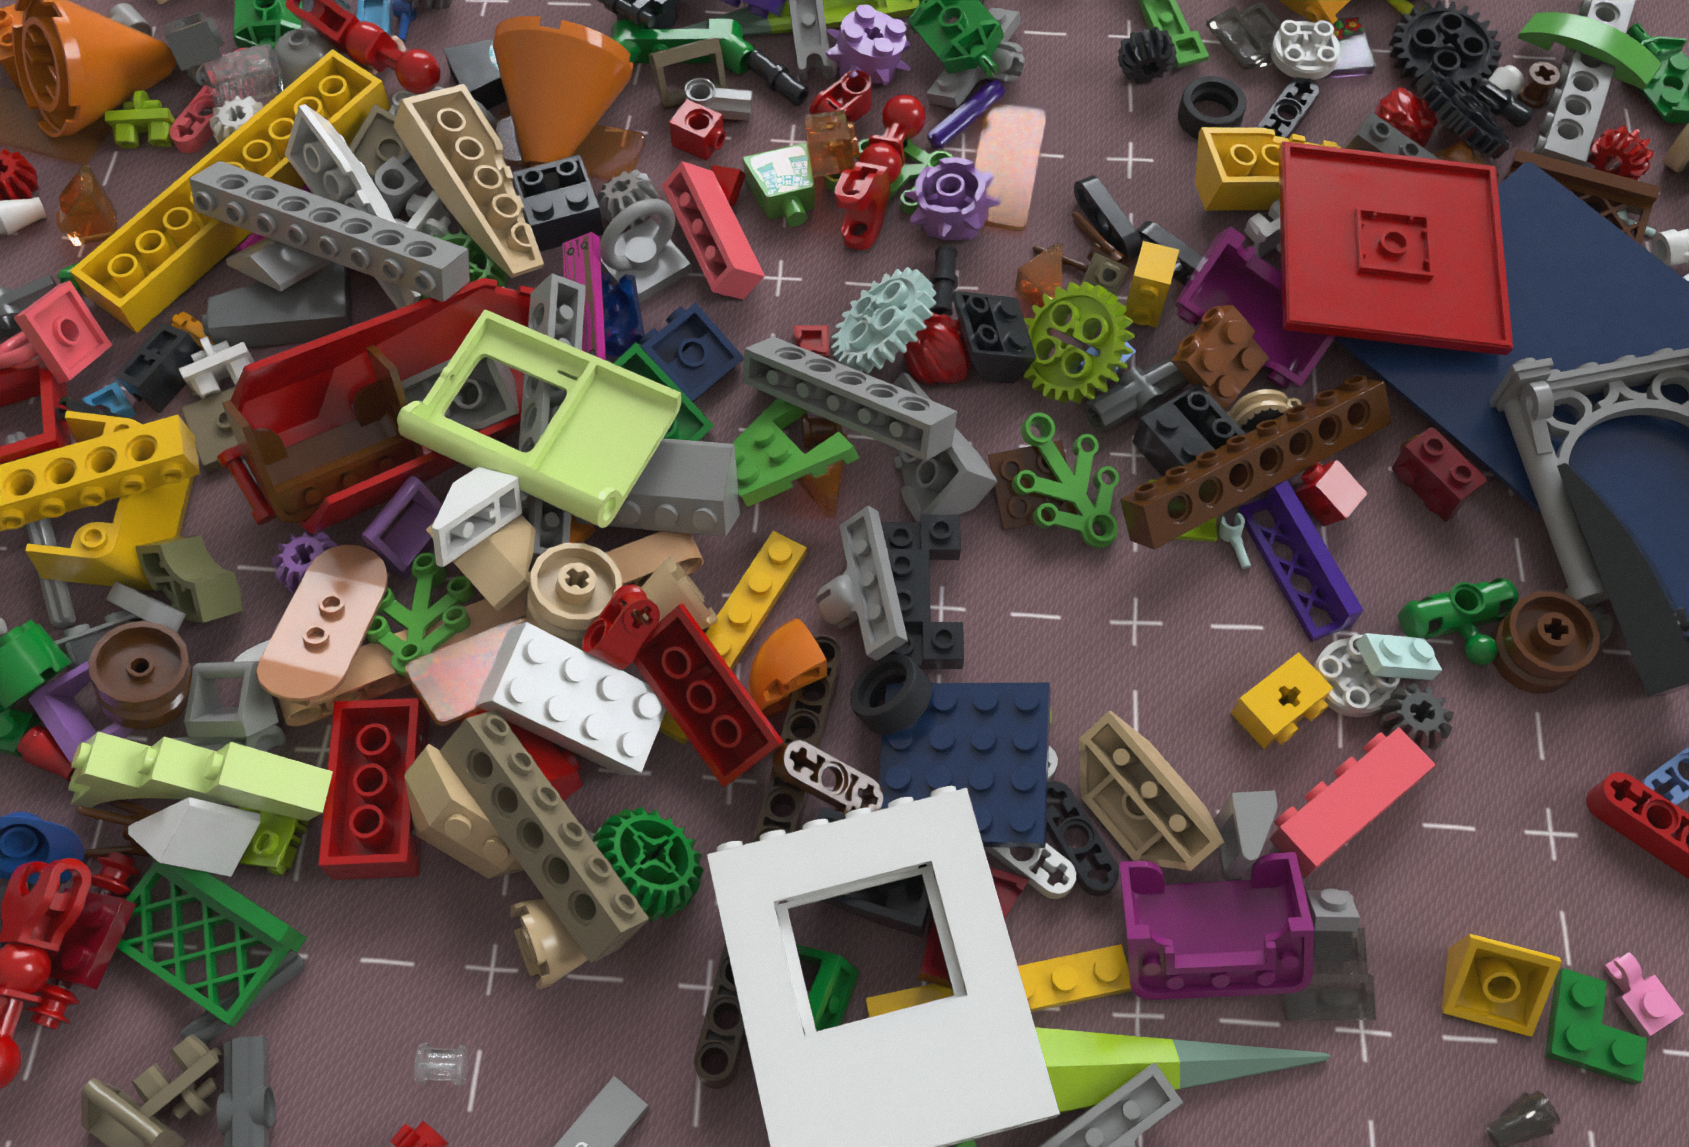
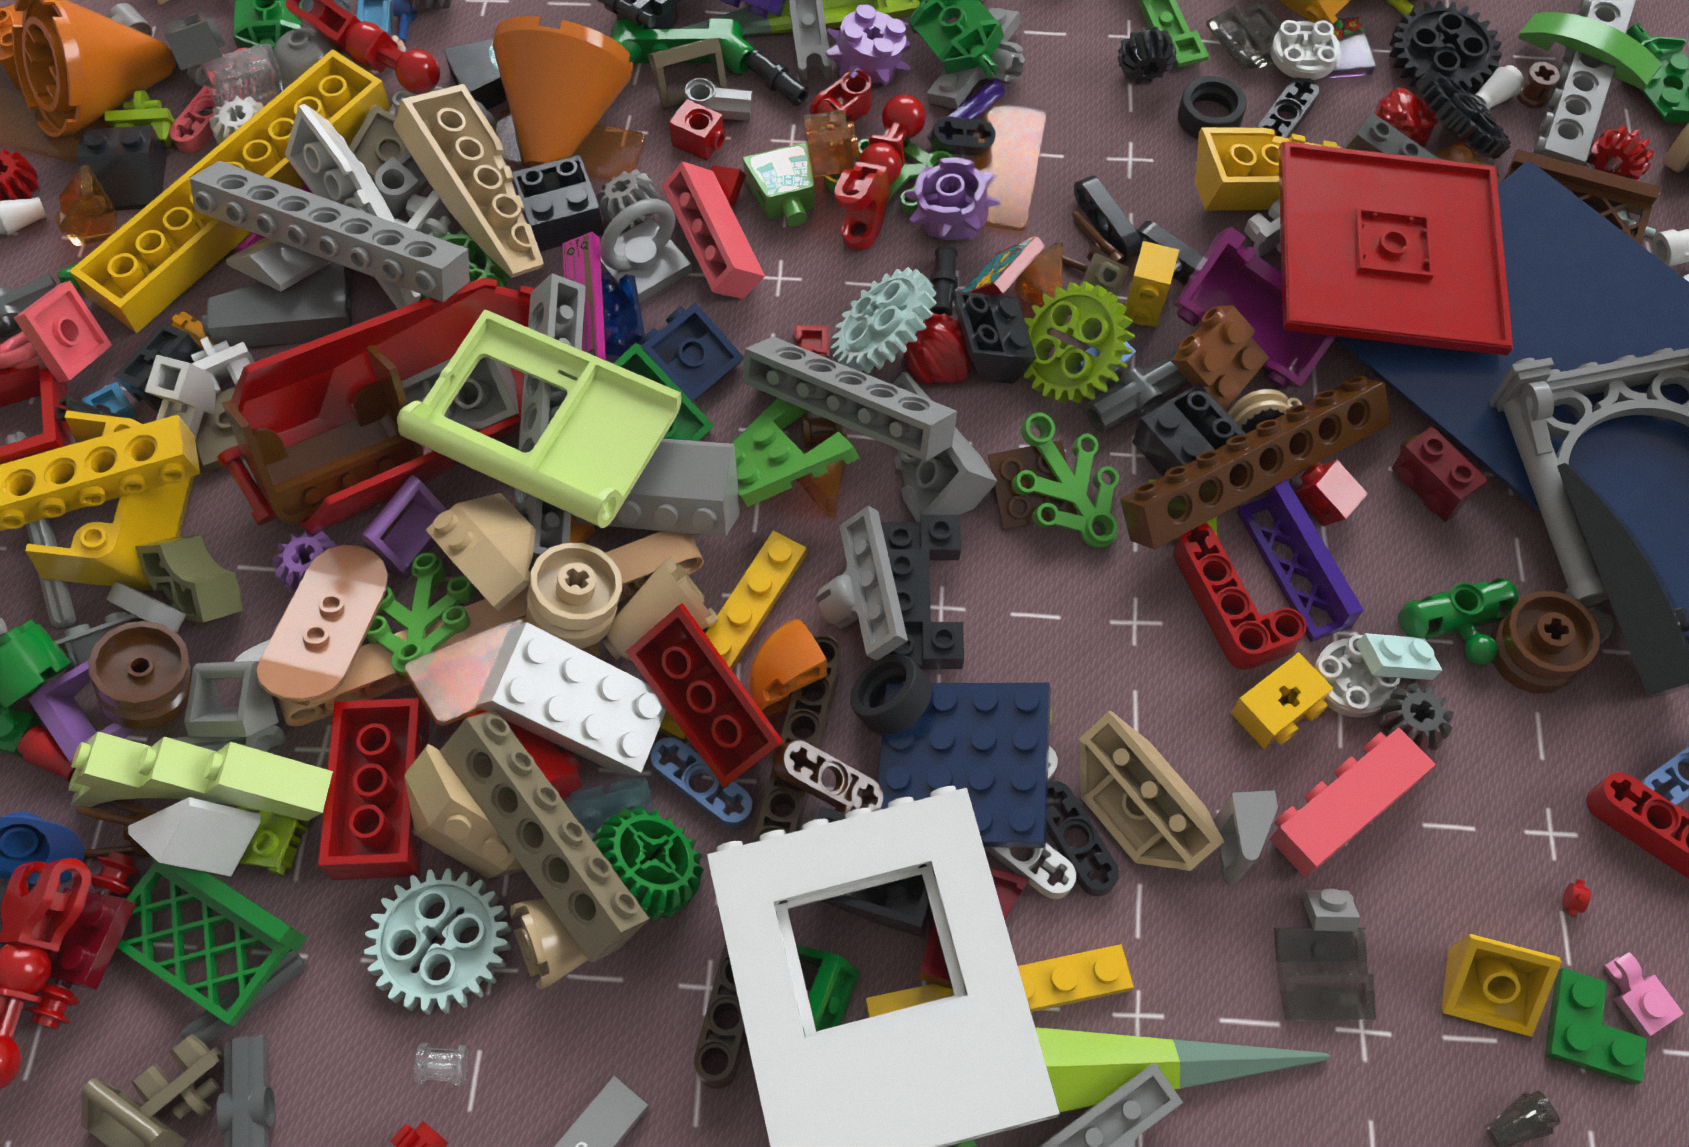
(125, 162): none -> black slope
(184, 390): none -> white brick
(469, 961): none -> light aqua gear
(473, 511): white slope -> none
(593, 808): none -> clear light blue hinge
(620, 629): red piece -> none
(671, 773): none -> medium blue beam
(961, 133): none -> black beam
(1005, 268): none -> tile
(1201, 554): none -> red beam
(1218, 933): magenta windscreen -> none
(1233, 535): light aqua hand -> none
(1502, 102): black axle -> none
(1576, 898): none -> red piece

